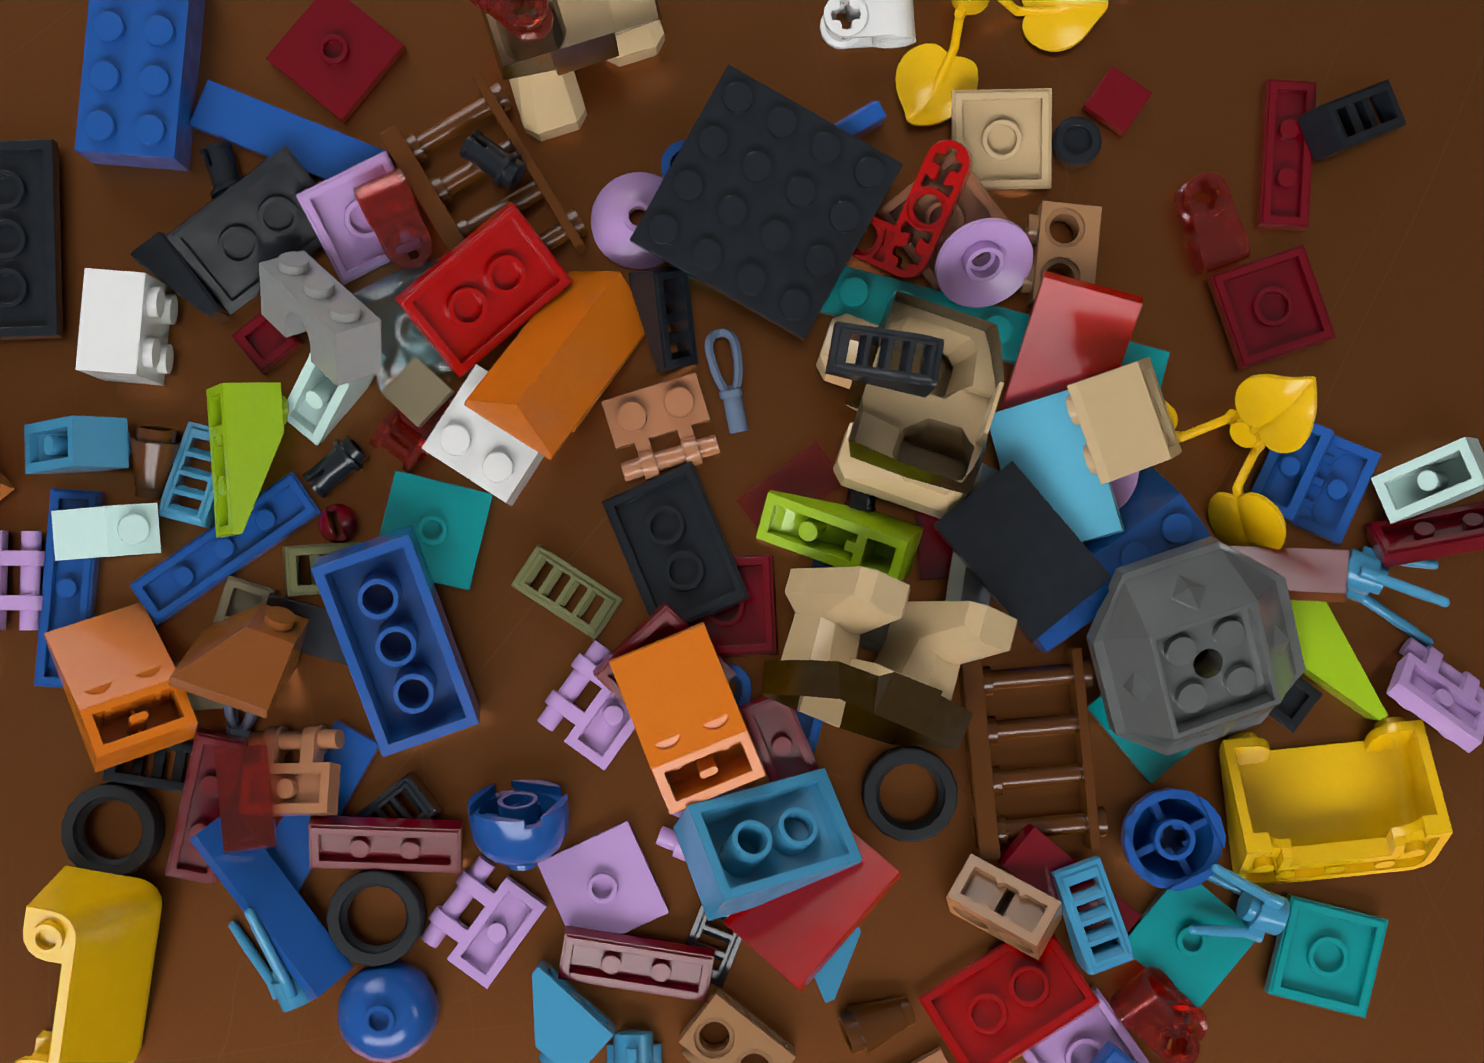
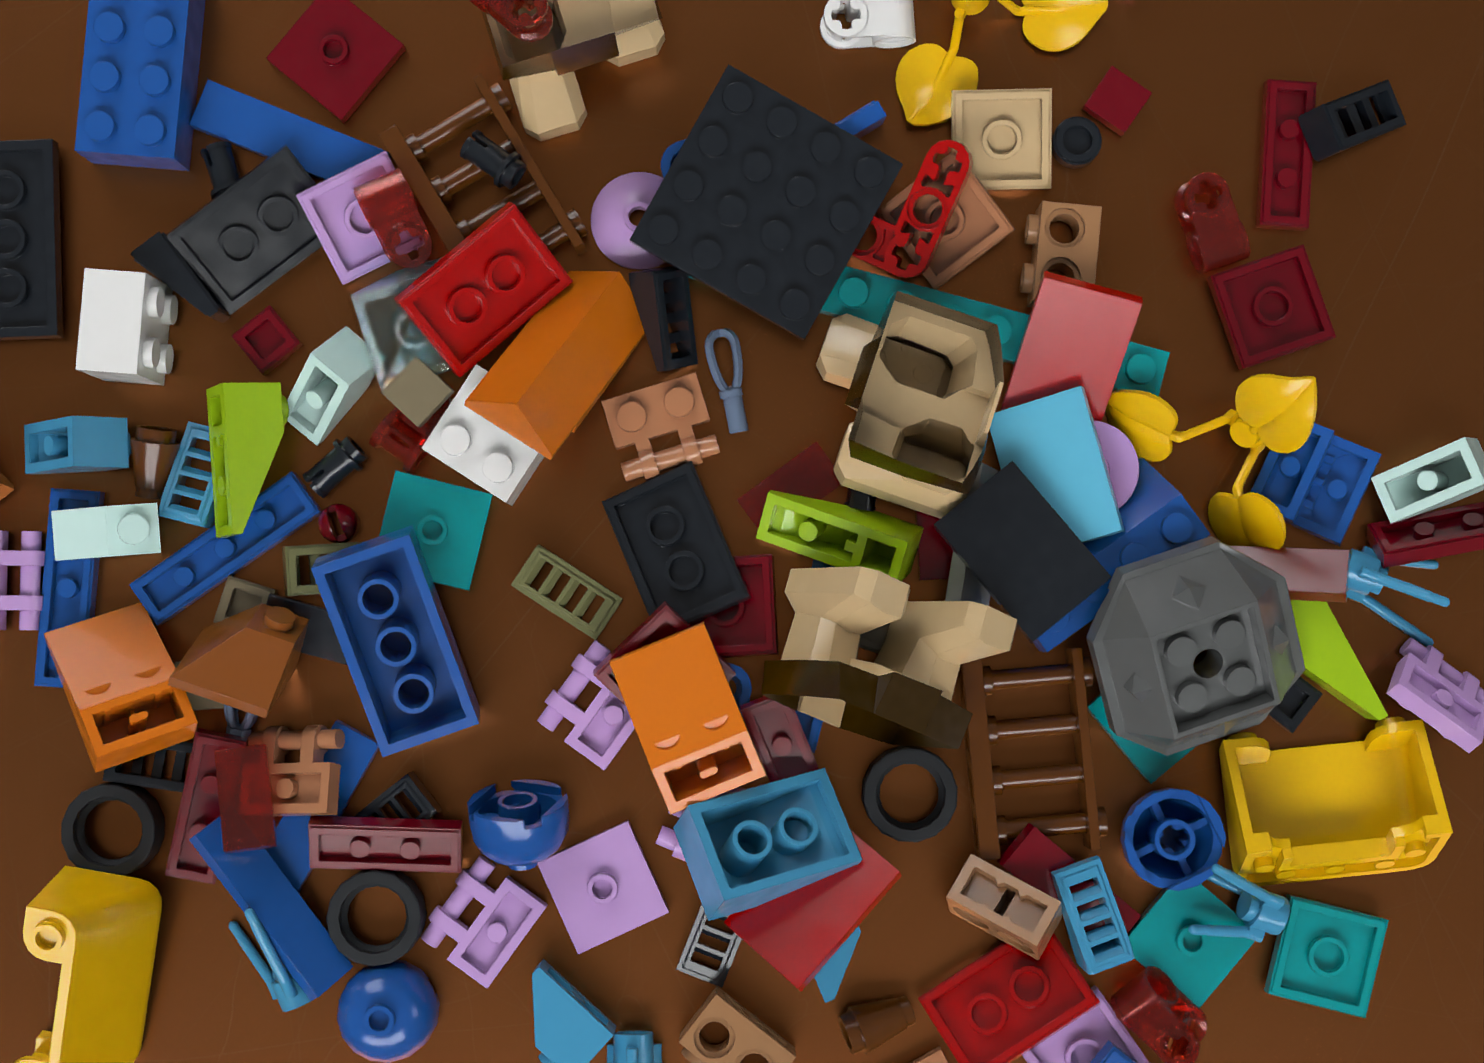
(340, 328): light grey arch -> none
(636, 963): tile -> none
(887, 340): black slope -> none
(991, 276): lavender dish -> none
(1123, 421): tan slope -> none

